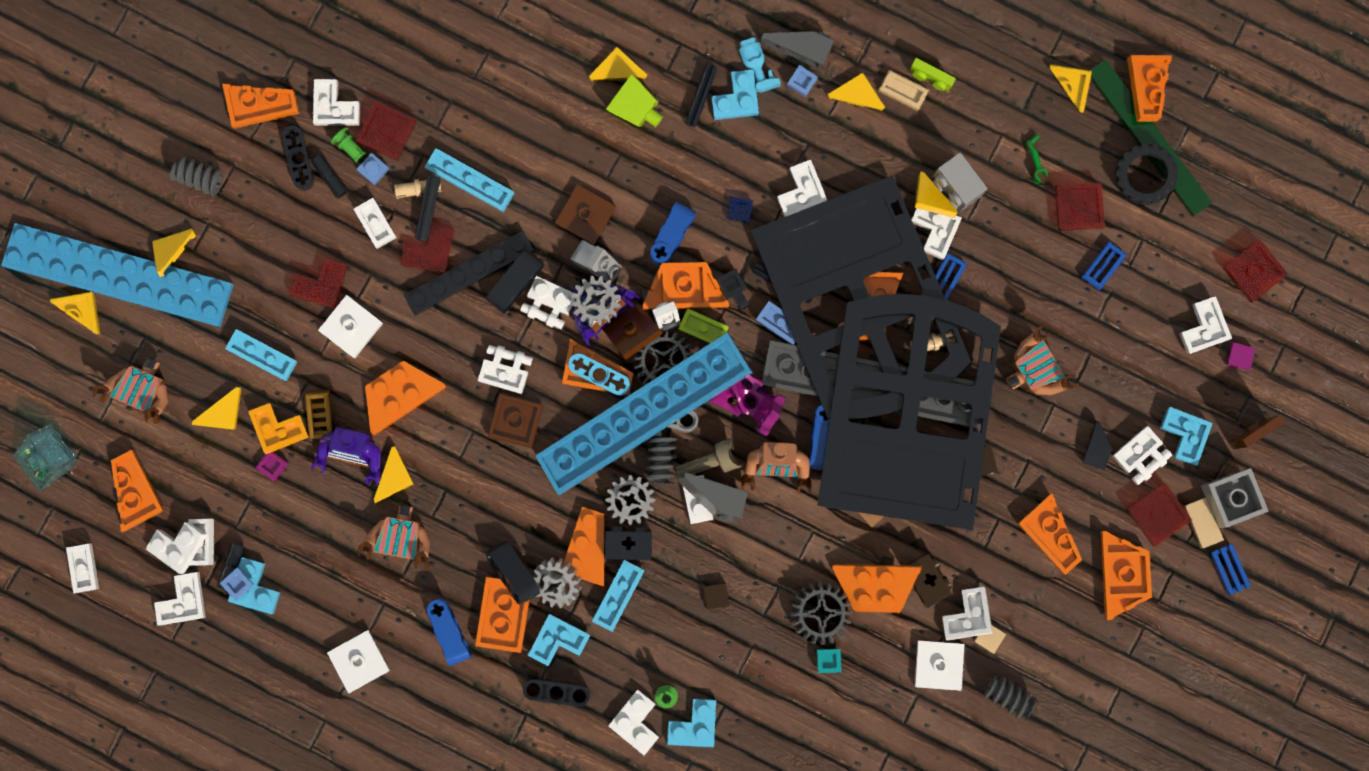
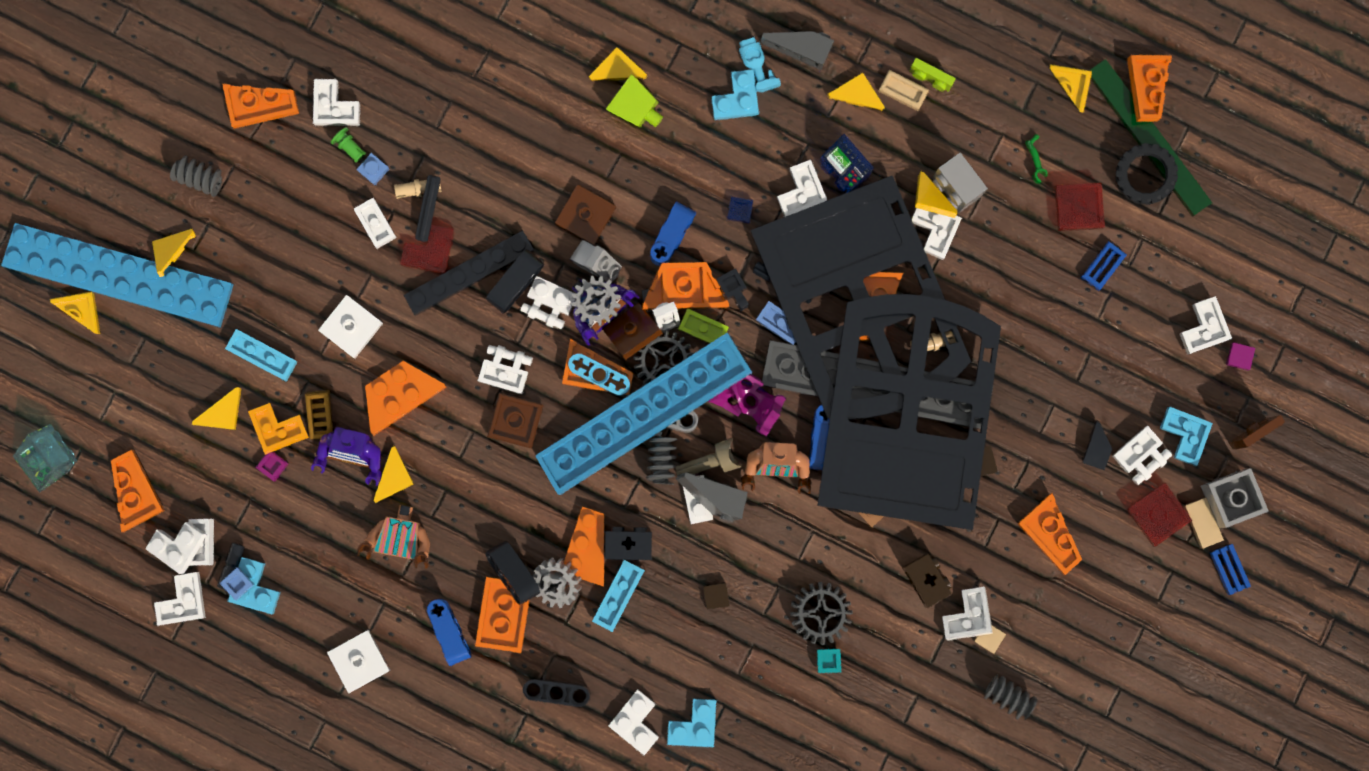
(82, 568): white plate -> none
(137, 389): torso -> none
(288, 143): black beam -> none
(325, 289): clear red plate -> none
(328, 175): black piece -> none
(386, 131): clear red plate -> none
(469, 180): medium azure plate -> none
(555, 634): medium azure plate -> none
(624, 514): light grey gear -> none
(666, 696): bright green pin -> none
(701, 95): black axle -> none
(802, 81): medium blue plate -> none
(846, 164): none -> clear blue slope
(877, 586): orange wing -> none
(939, 665): white plate -> none
(955, 261): blue tile -> none
(1037, 367): torso -> none
(1124, 574): orange wing -> none
(1255, 271): clear red plate -> none

